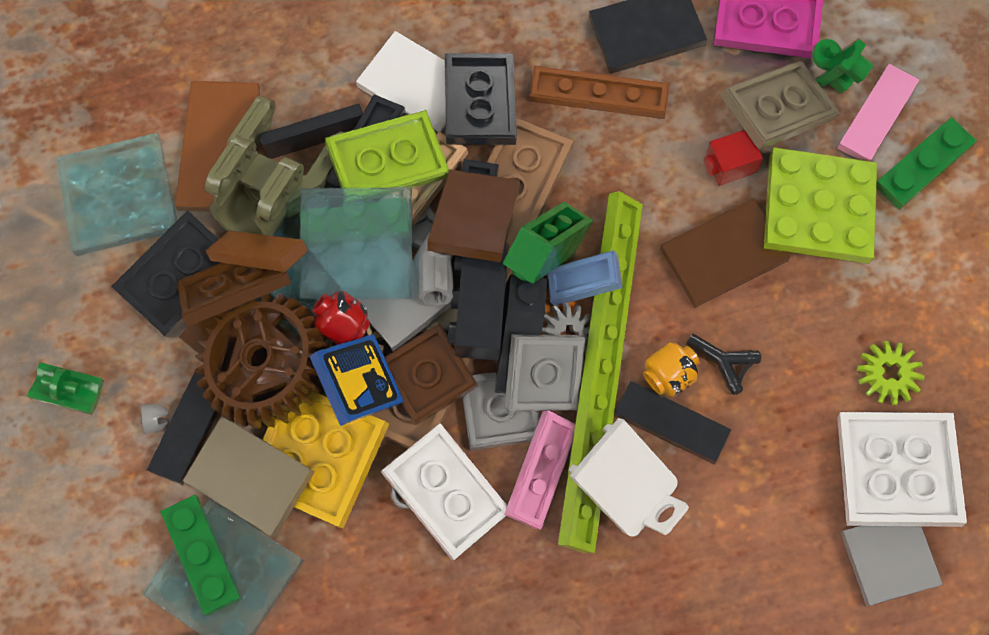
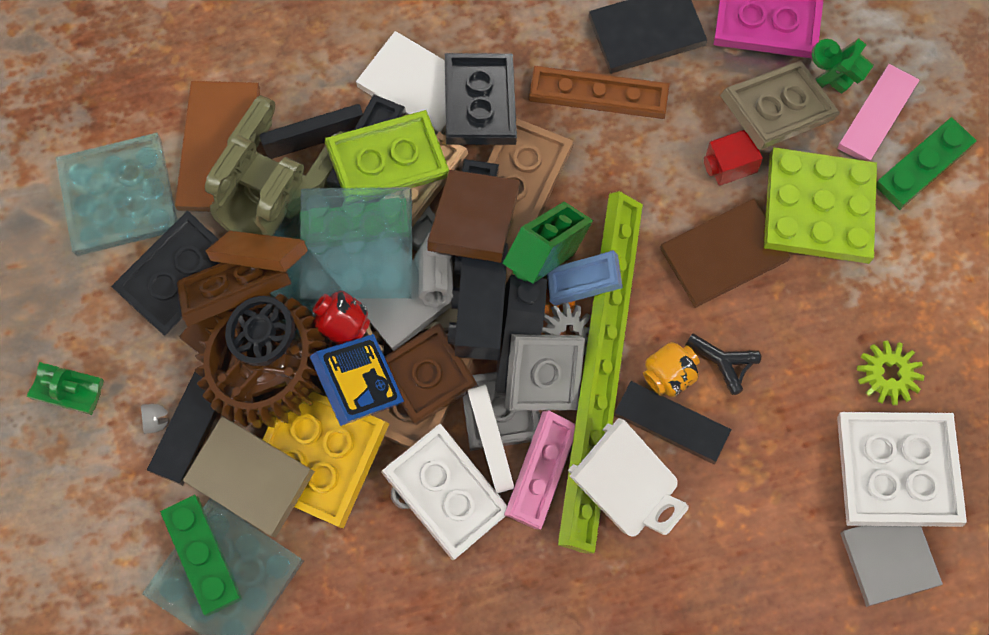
(260, 331): none -> black wheel
(491, 438): none -> white beam

